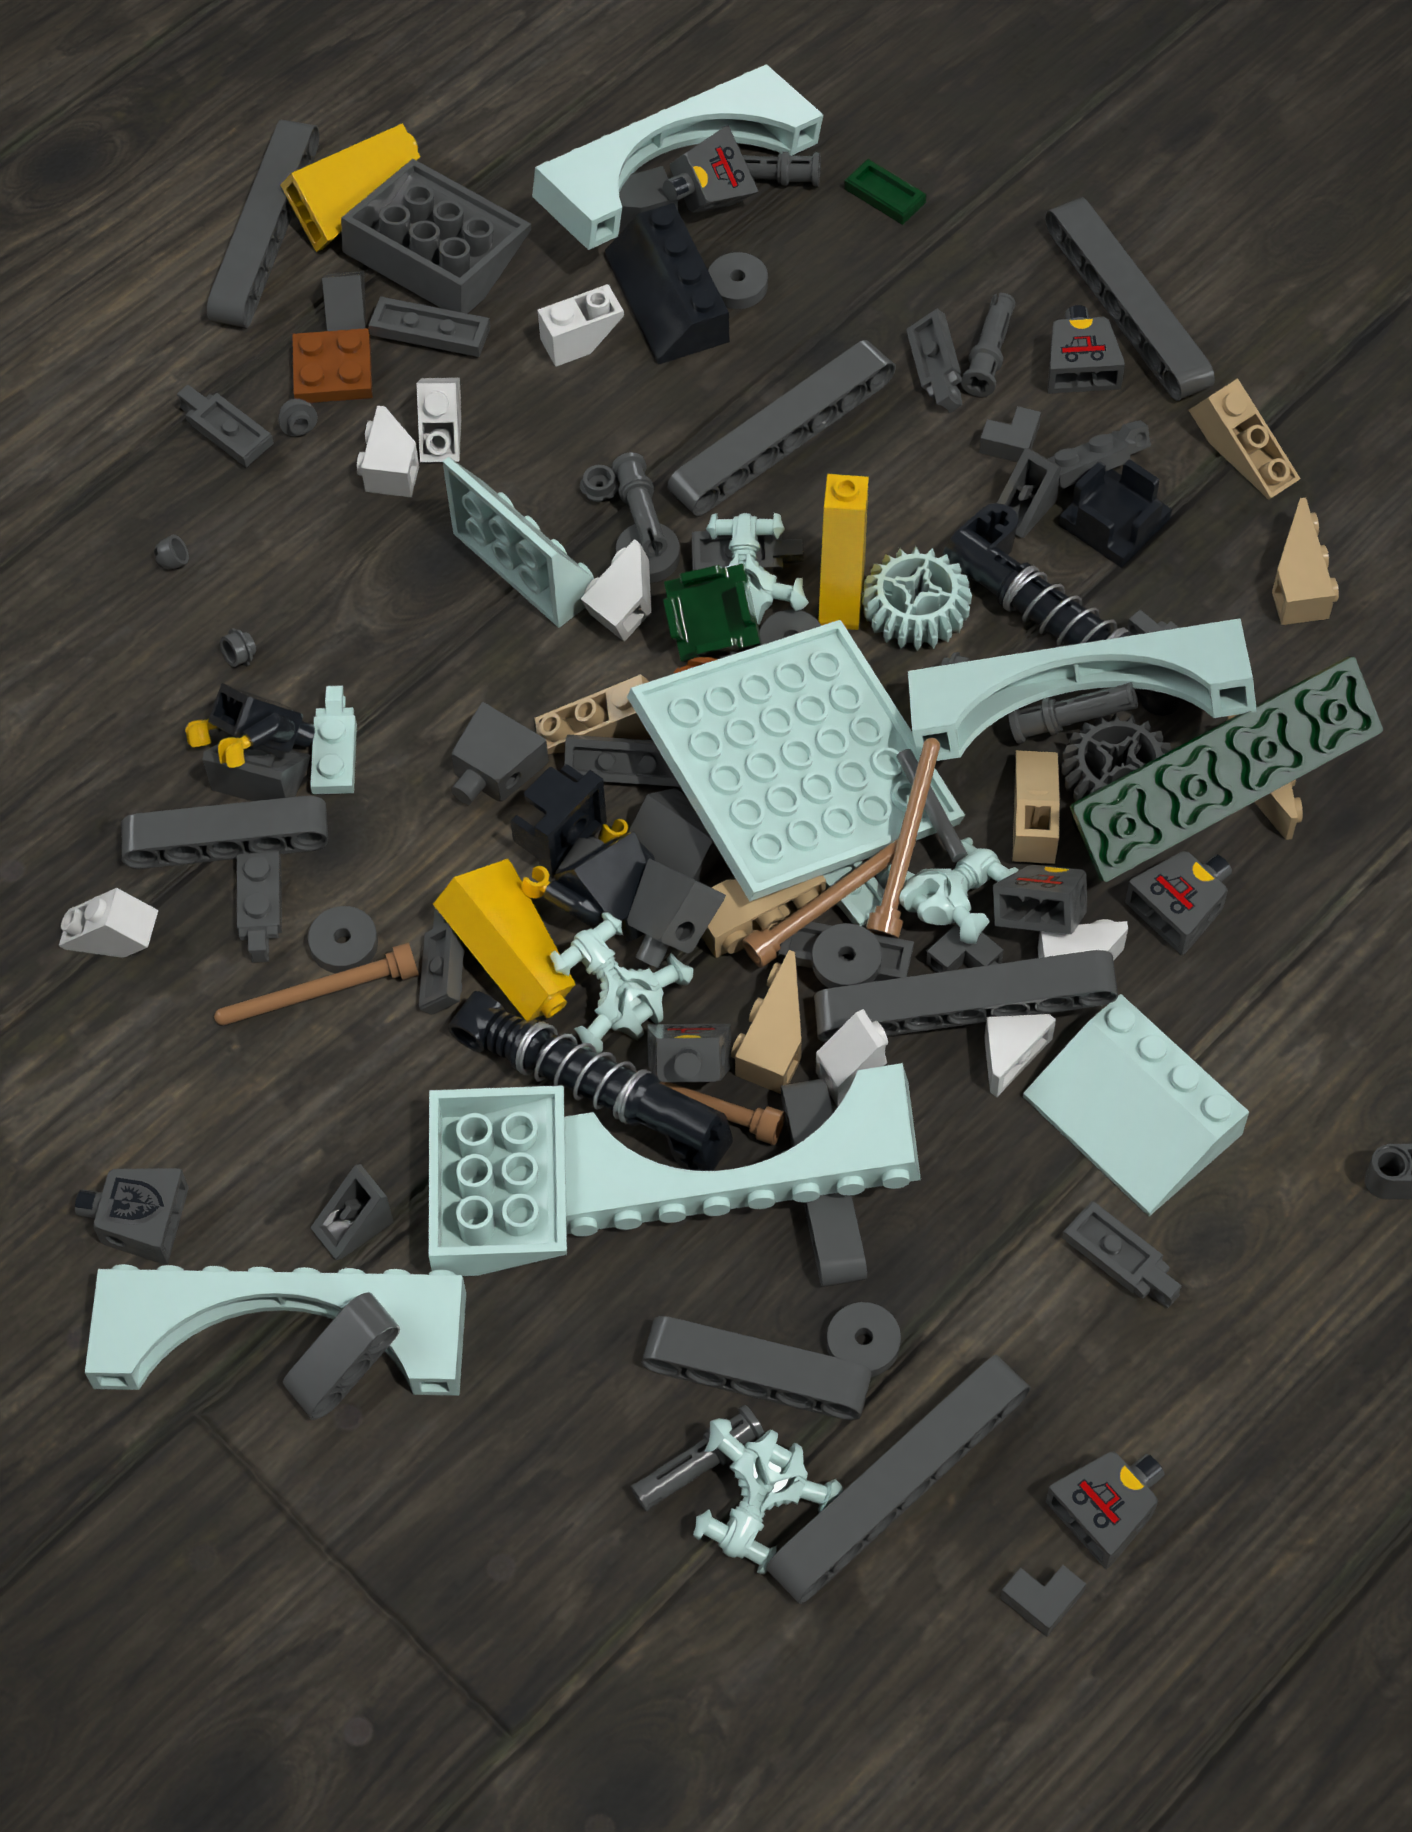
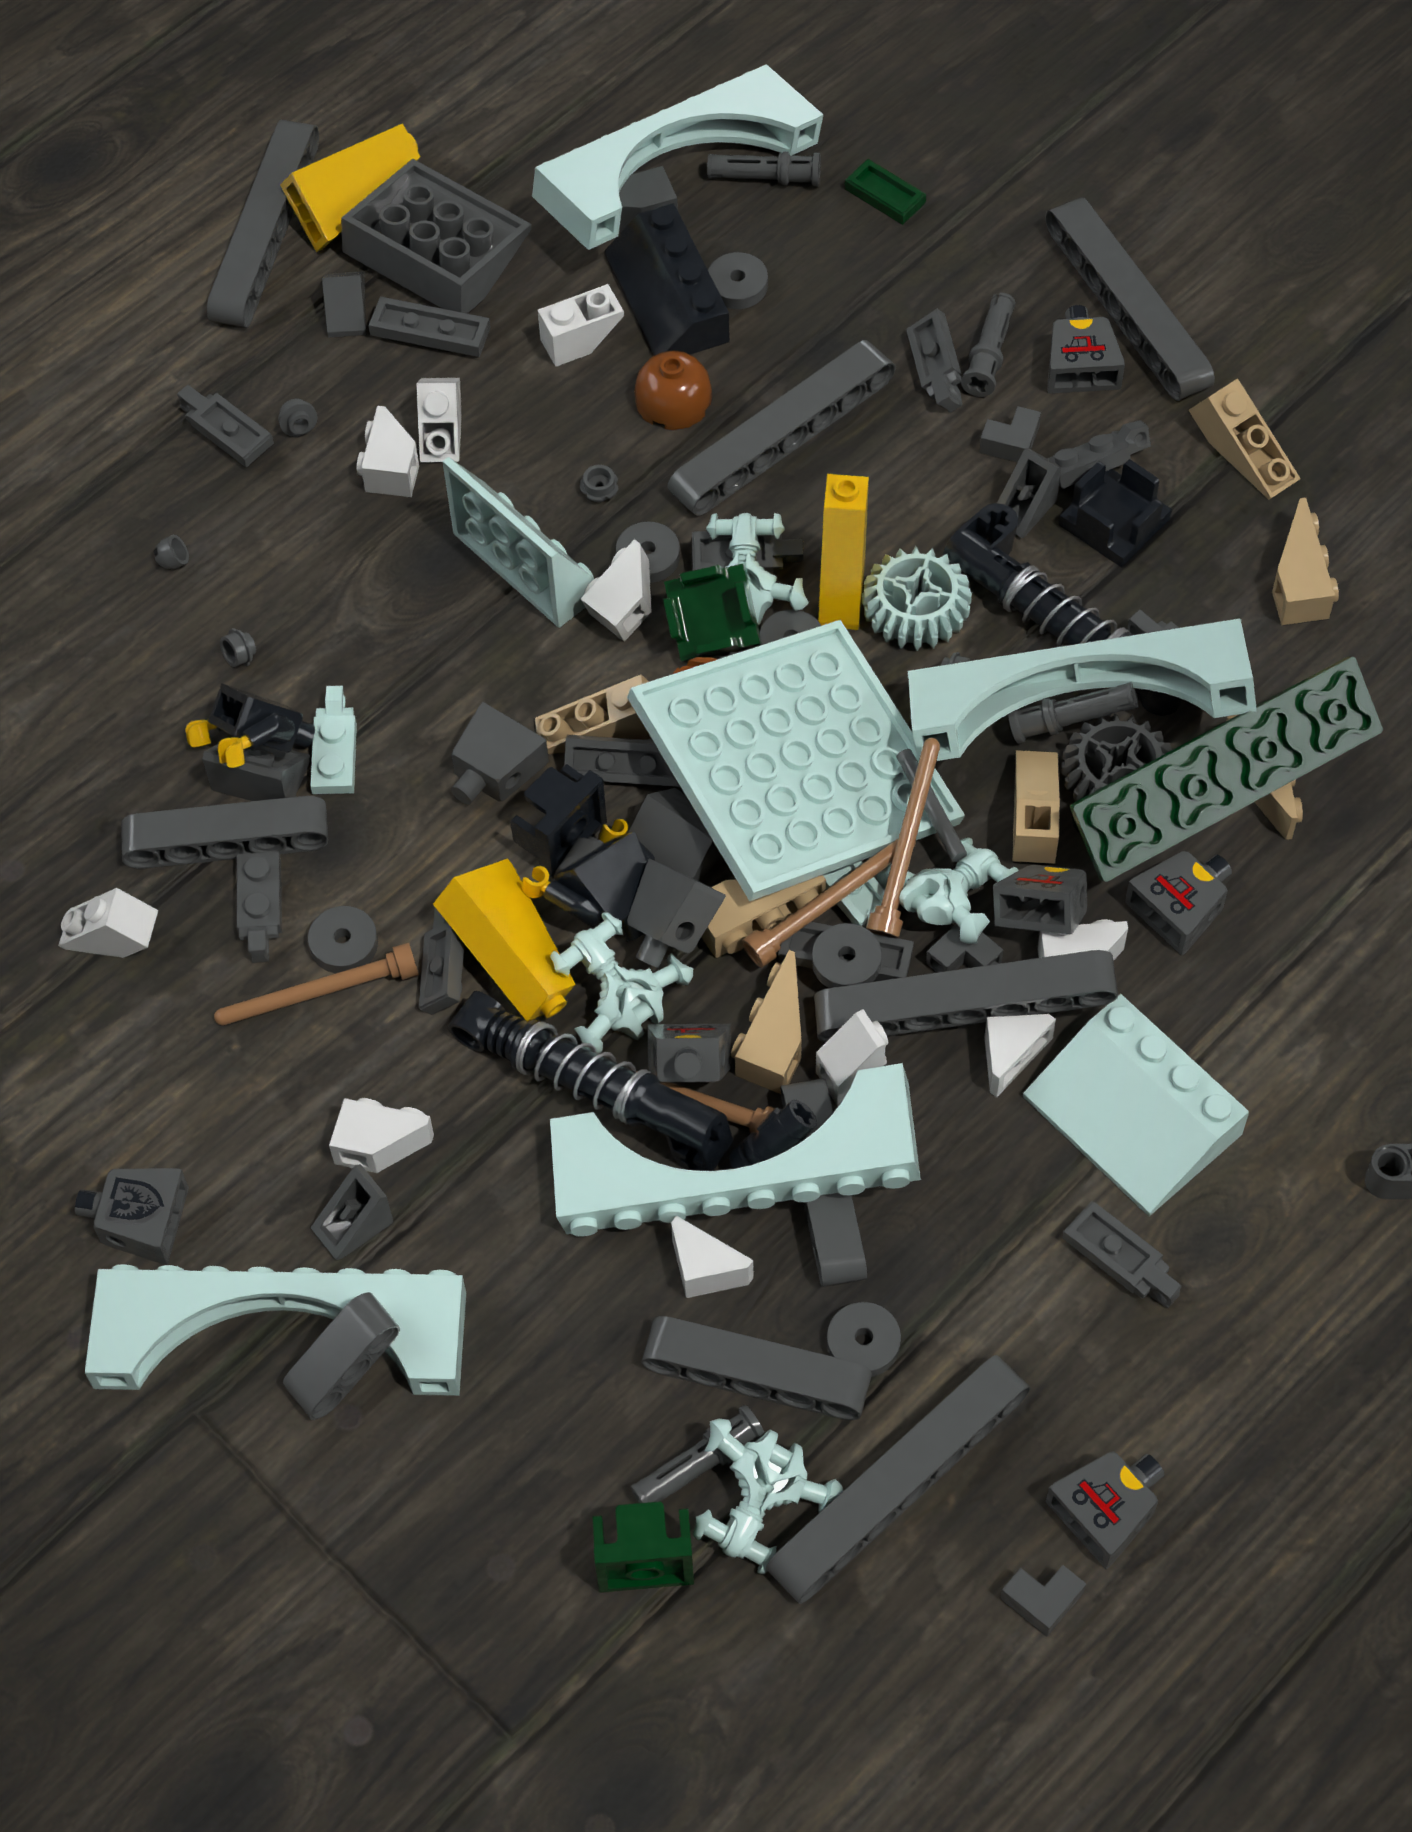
(332, 365): dark orange plate -> none
(377, 1134): none -> white slope
(496, 1178): light aqua slope -> none
(637, 492): dark grey pin -> none
(643, 1552): none -> dark green panel
(673, 390): none -> dark orange cylinder
(706, 1262): none -> white slope
(711, 174): dark grey torso -> none
(776, 1134): none -> black axle

